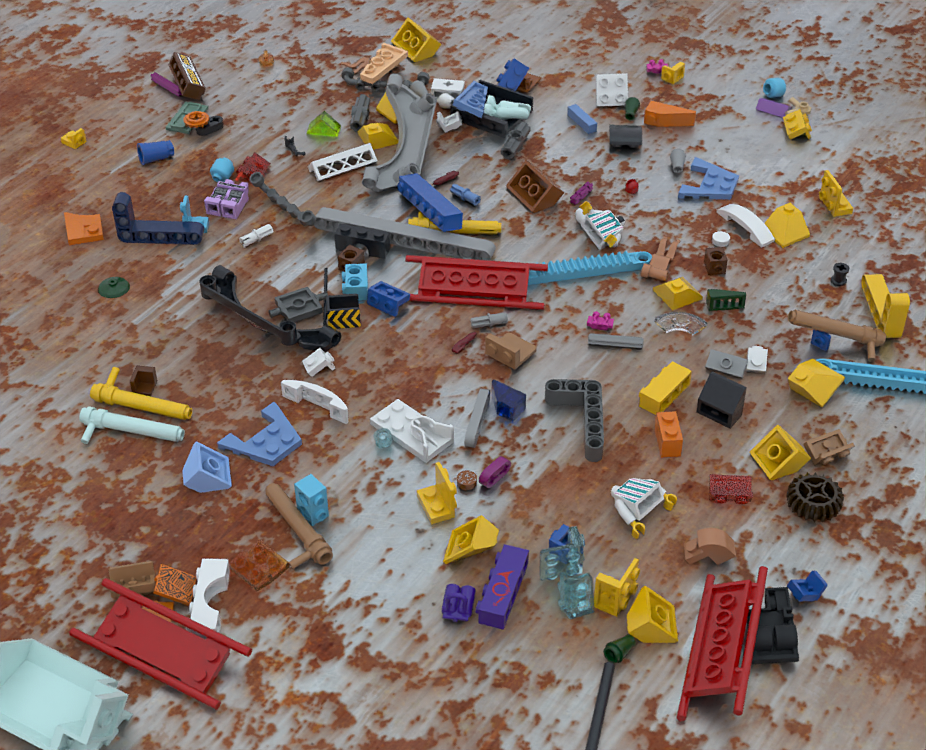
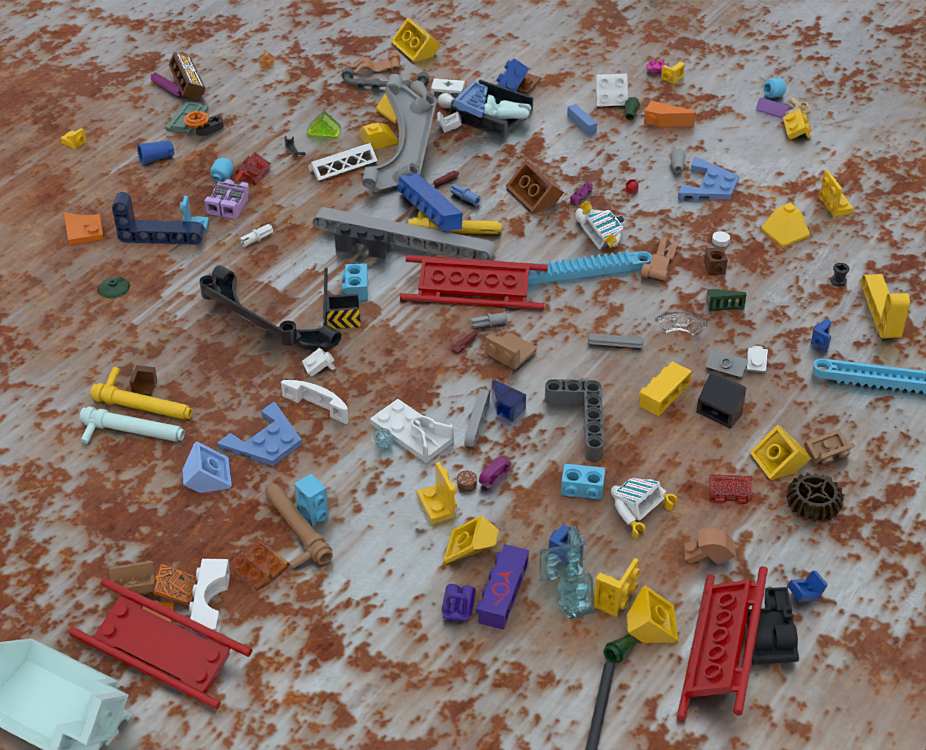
(298, 305): dark grey plate -> none
(306, 217): dark grey bar -> none
(350, 255): reddish brown brick -> none
(360, 112): dark grey piece -> none
(383, 62): light nougat wing -> none
(386, 297): blue bracket -> none
(515, 140): dark grey piece -> none
(582, 481): none -> medium azure brick
(600, 323): dark pink piece -> none
(625, 135): black slope -> none
(668, 434): orange brick -> none
(677, 293): yellow slope -> none
(759, 232): white slope -> none
(815, 381): yellow slope -> none
(862, 334): medium nougat cylinder -> none

